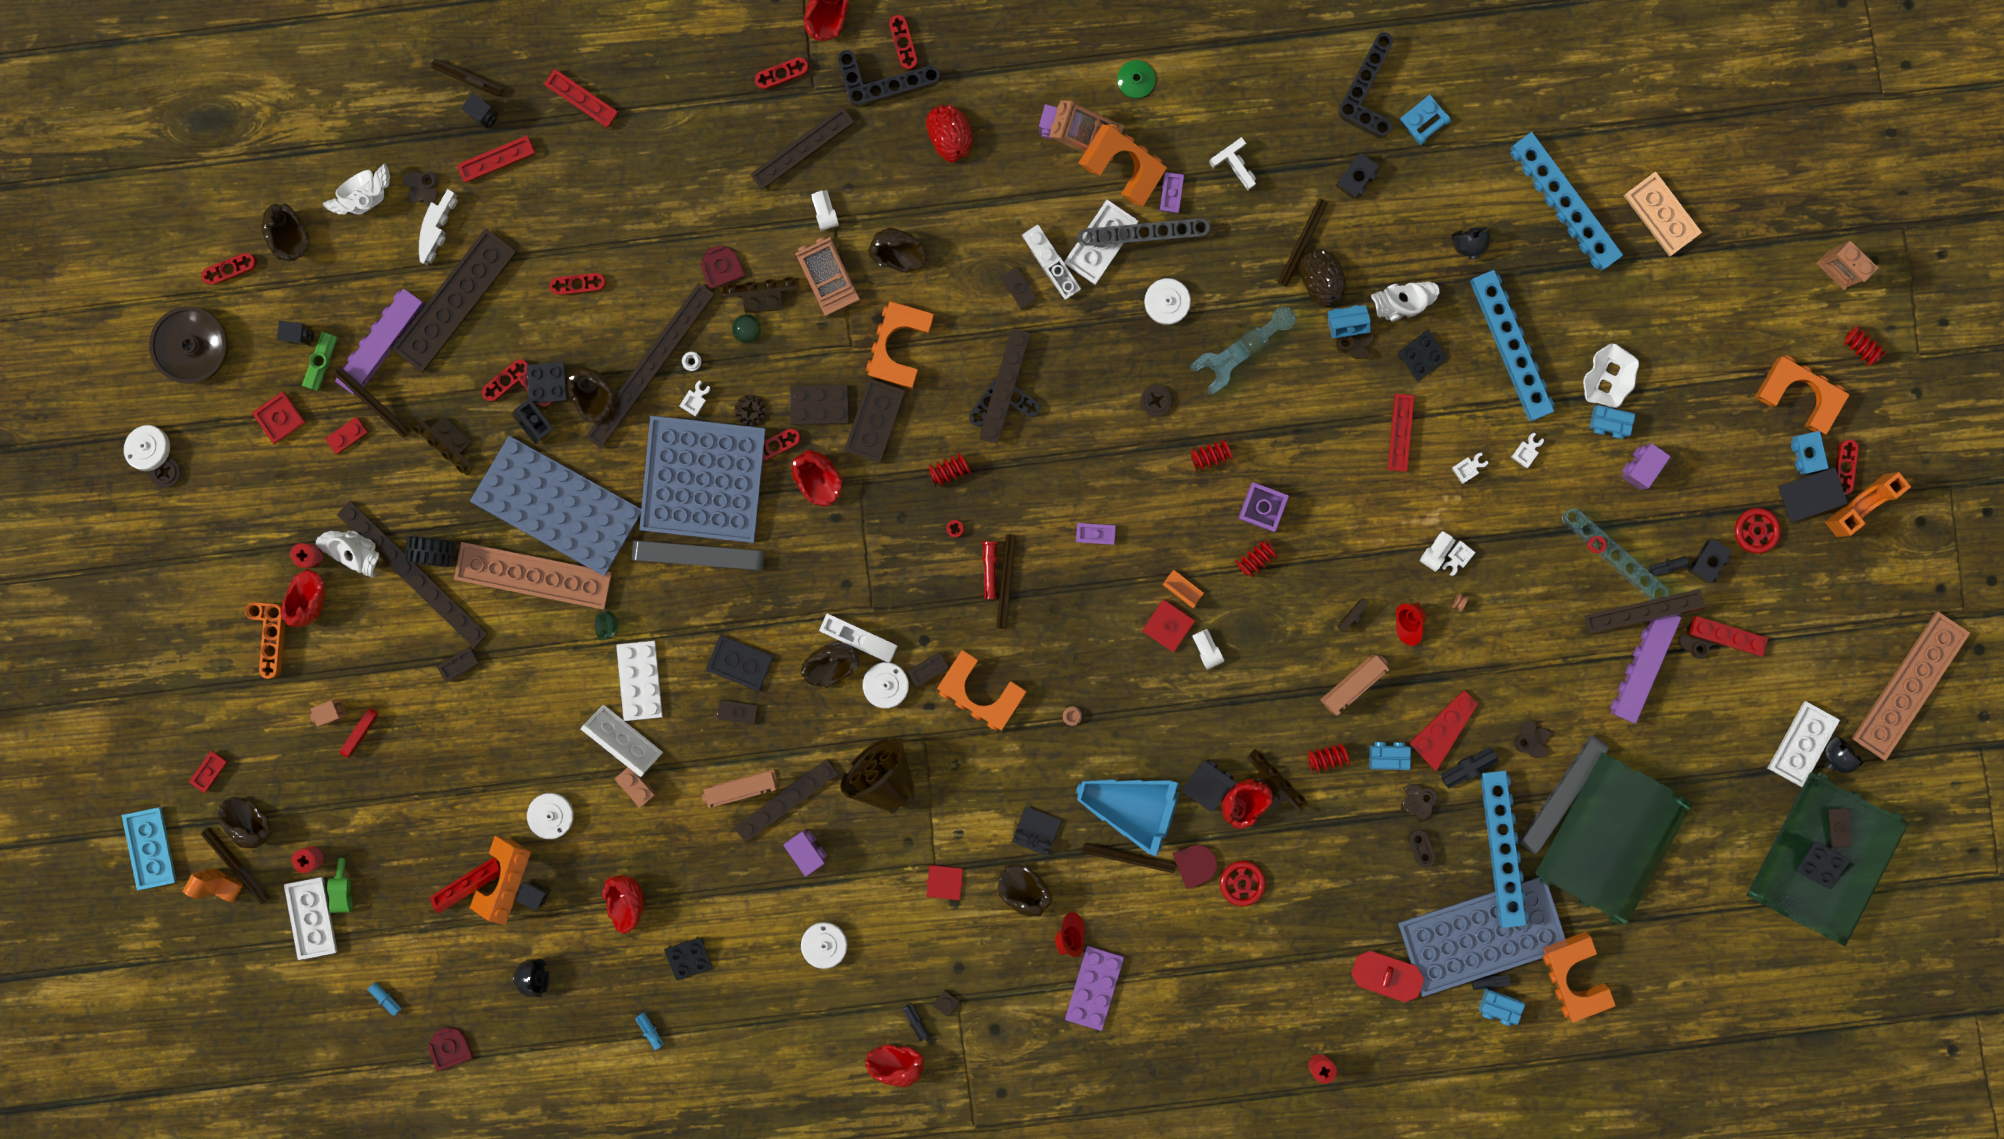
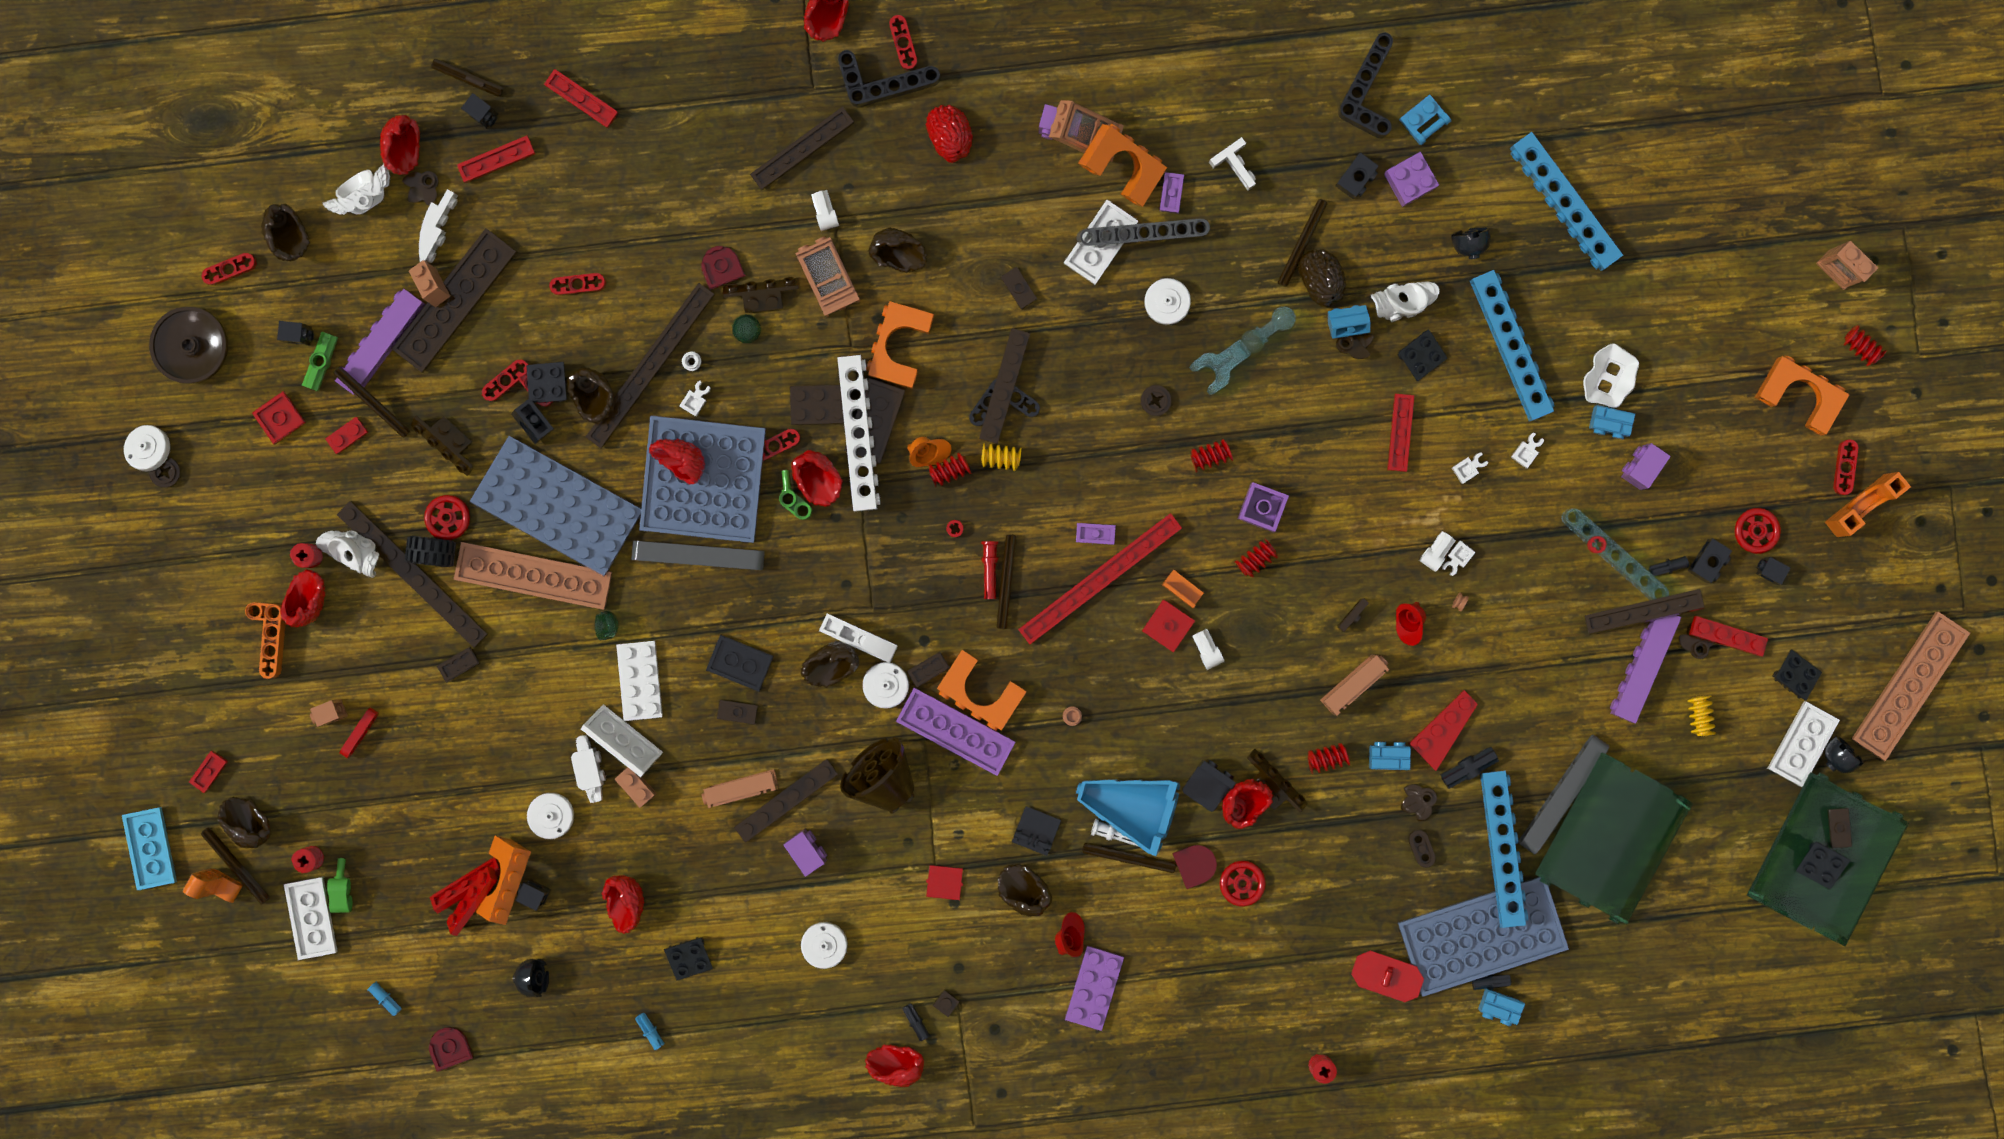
(400, 144): none -> red hair
(429, 283): none -> nougat brick
(439, 503): none -> red plate
(471, 901): none -> red plate
(587, 769): none -> white hinge
(680, 457): none -> red hair
(745, 402): dark brown gear -> none
(774, 69): red beam -> none
(797, 501): none -> bright green beam
(845, 366): none -> white brick
(927, 451): none -> orange piece
(955, 731): none -> medium lavender plate
(1000, 457): none -> yellow piece
(1050, 262): white slope -> none
(1100, 578): none -> red plate
(1109, 832): none -> white pin
(1134, 88): green dish -> none
(1411, 179): none -> medium lavender brick
(1534, 740): dark brown plate -> none
(1560, 958): orange arch -> none
(1662, 213): light nougat plate -> none
(1701, 716): none -> yellow piece
(1772, 570): none -> black brick
(1797, 675): none -> black hinge
(1812, 494): black tile -> none
(1818, 458): dark azure brick -> none

